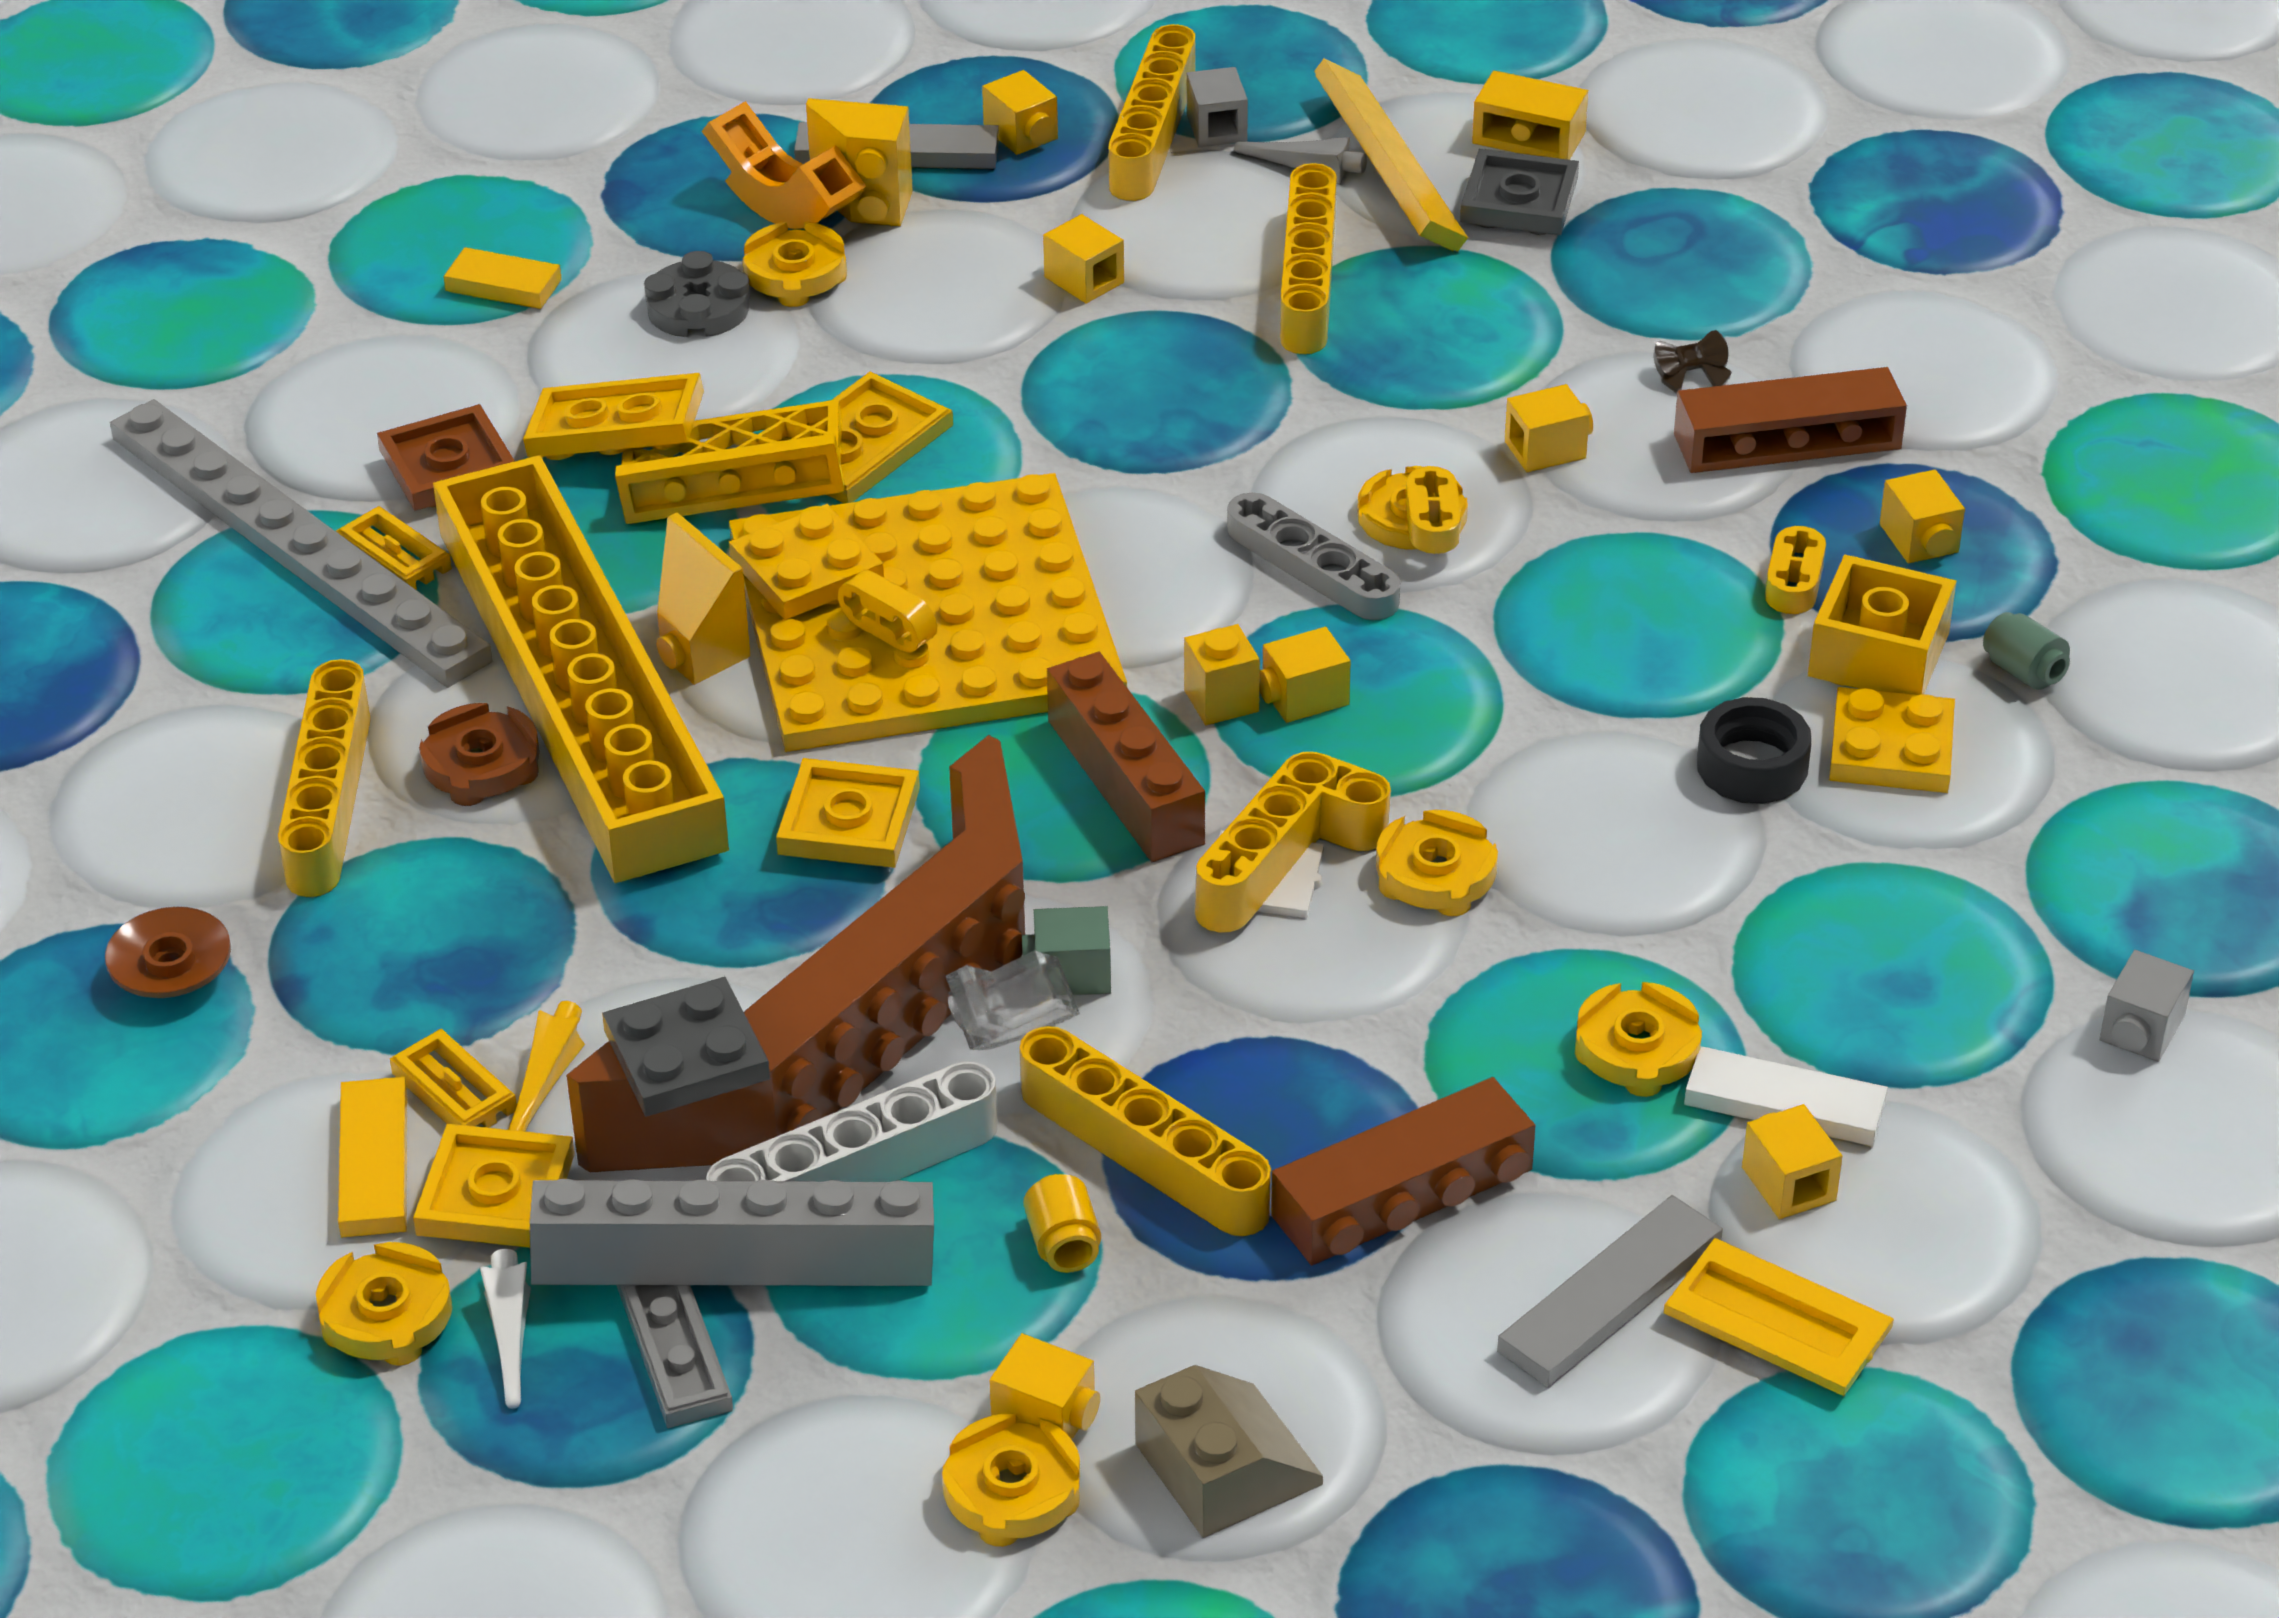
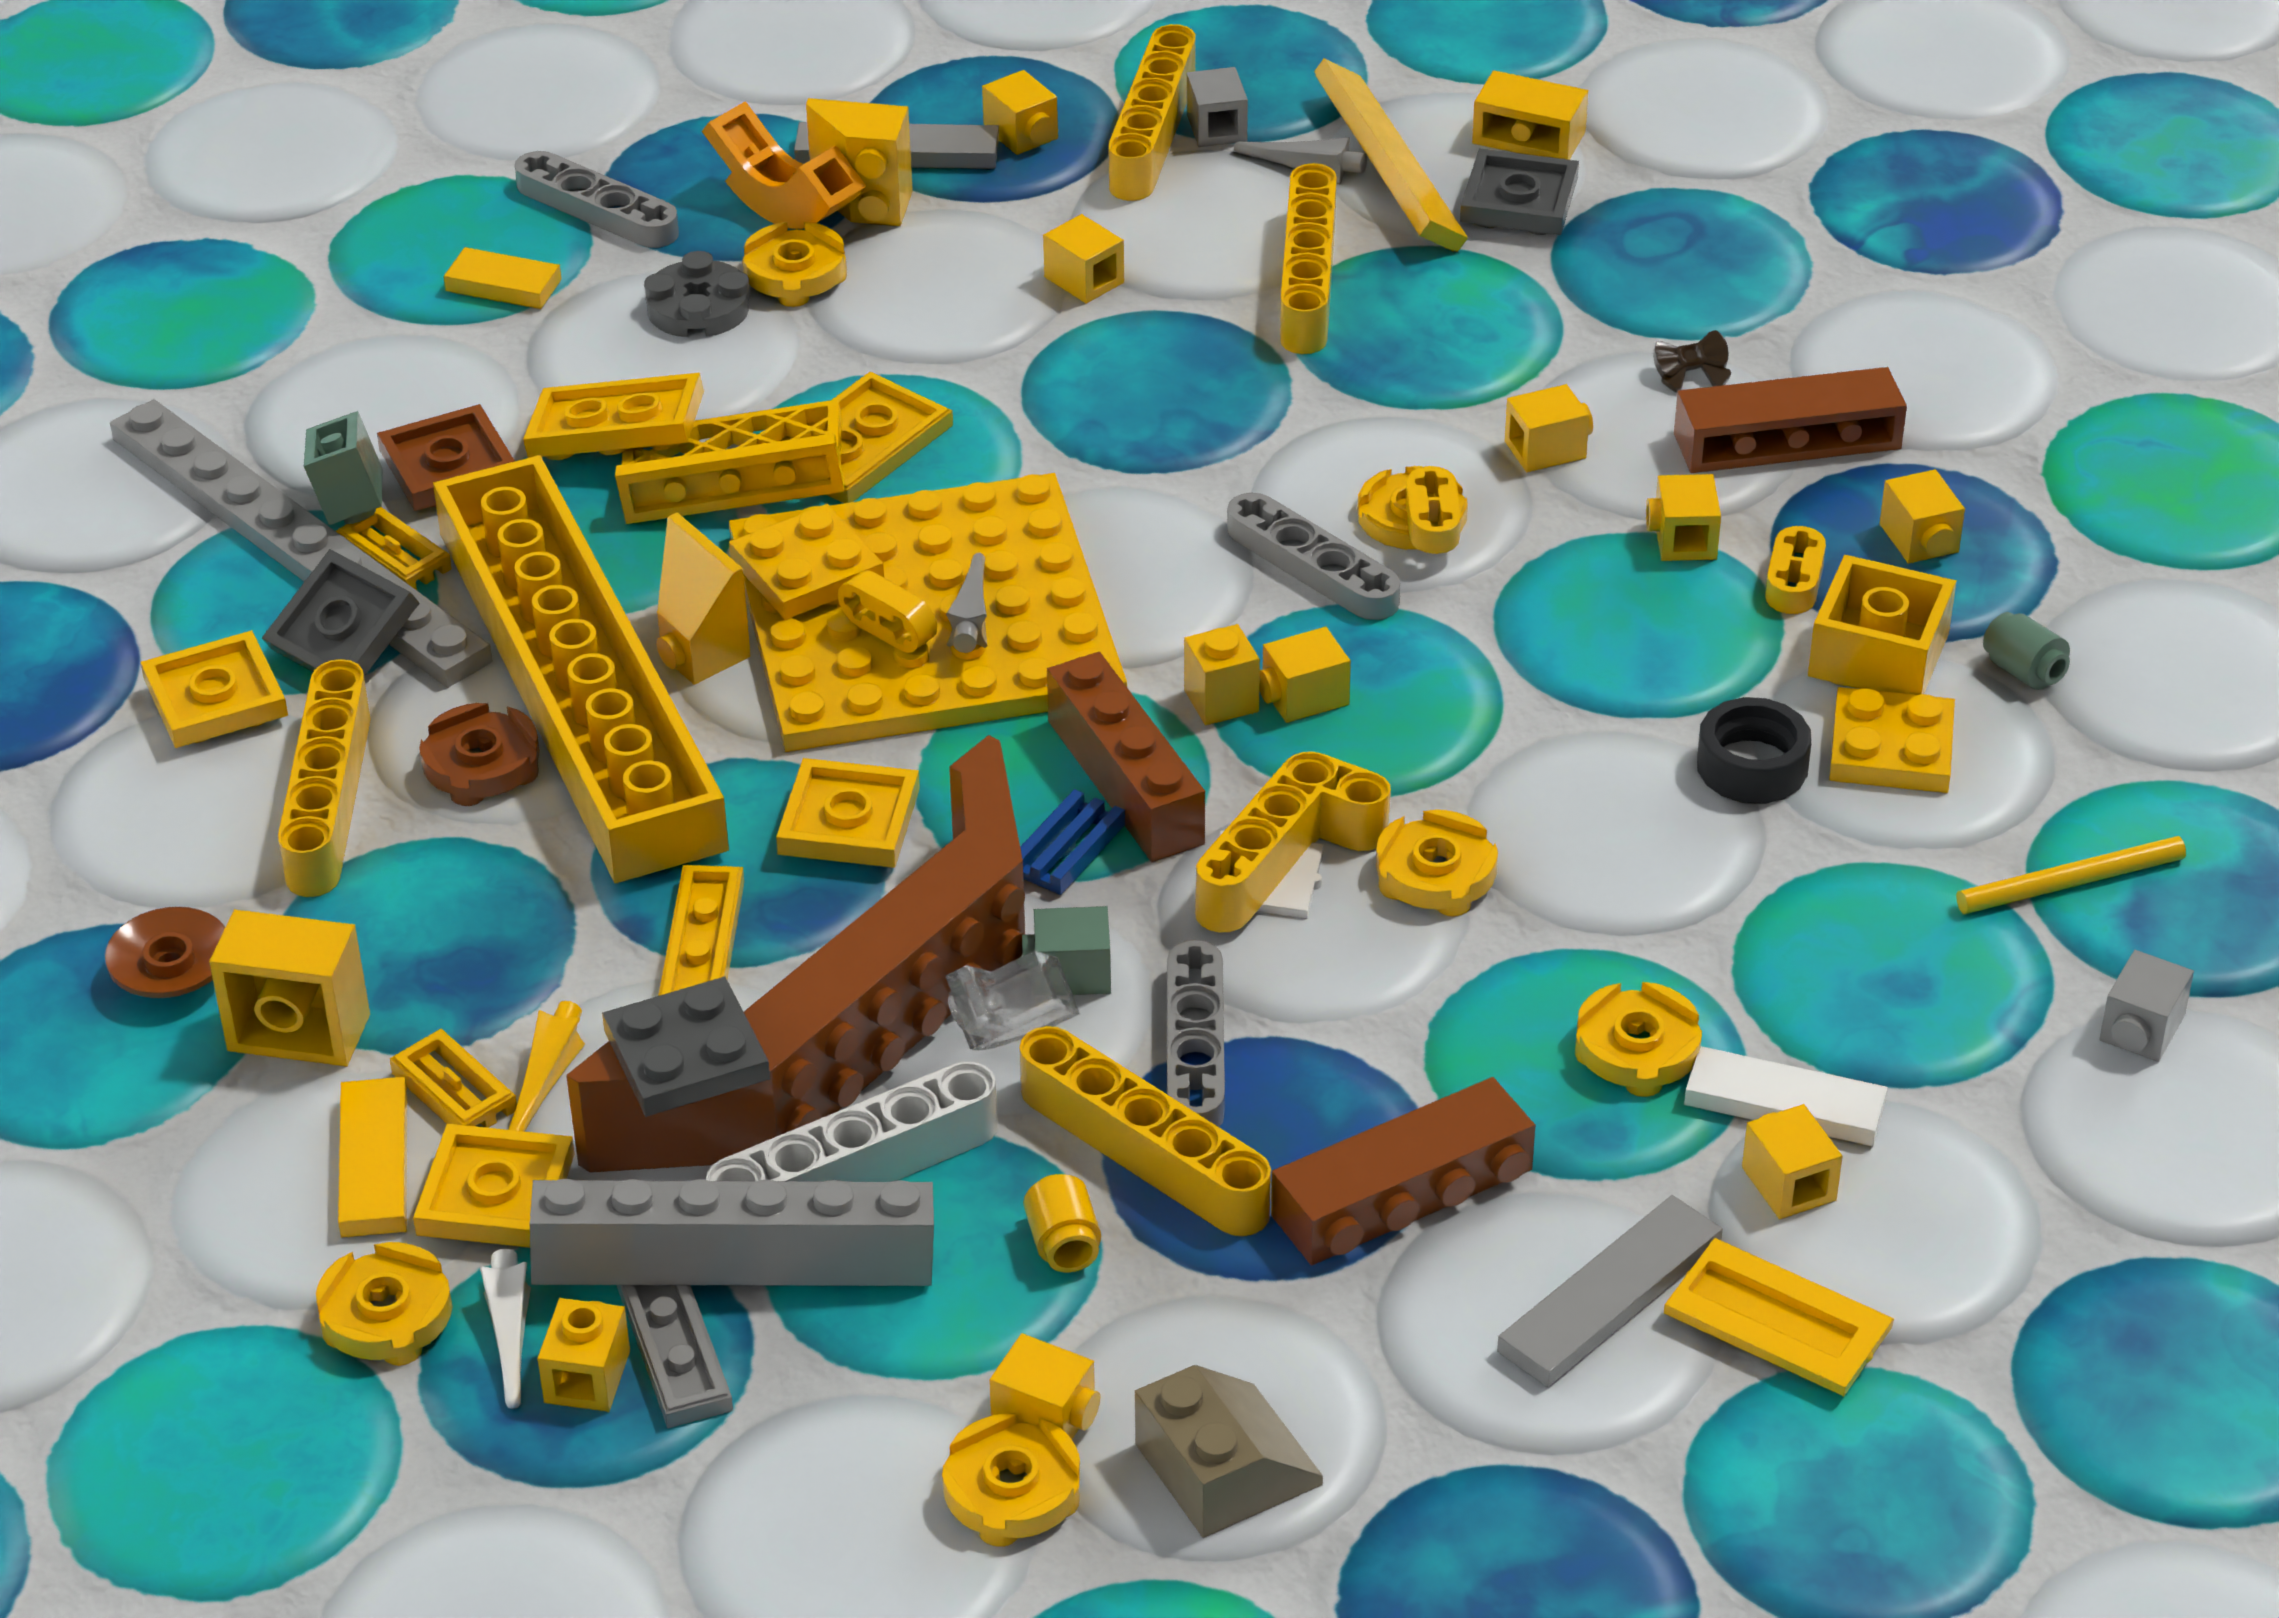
(214, 689): none -> yellow plate
(290, 987): none -> yellow brick
(340, 615): none -> dark grey plate
(343, 469): none -> sand green brick
(584, 1354): none -> yellow brick
(641, 220): none -> light grey beam
(702, 926): none -> yellow tile
(969, 611): none -> light grey piece
(1058, 837): none -> blue tile
(1199, 1035): none -> light grey beam
(1685, 517): none -> yellow brick
(2070, 875): none -> yellow bar

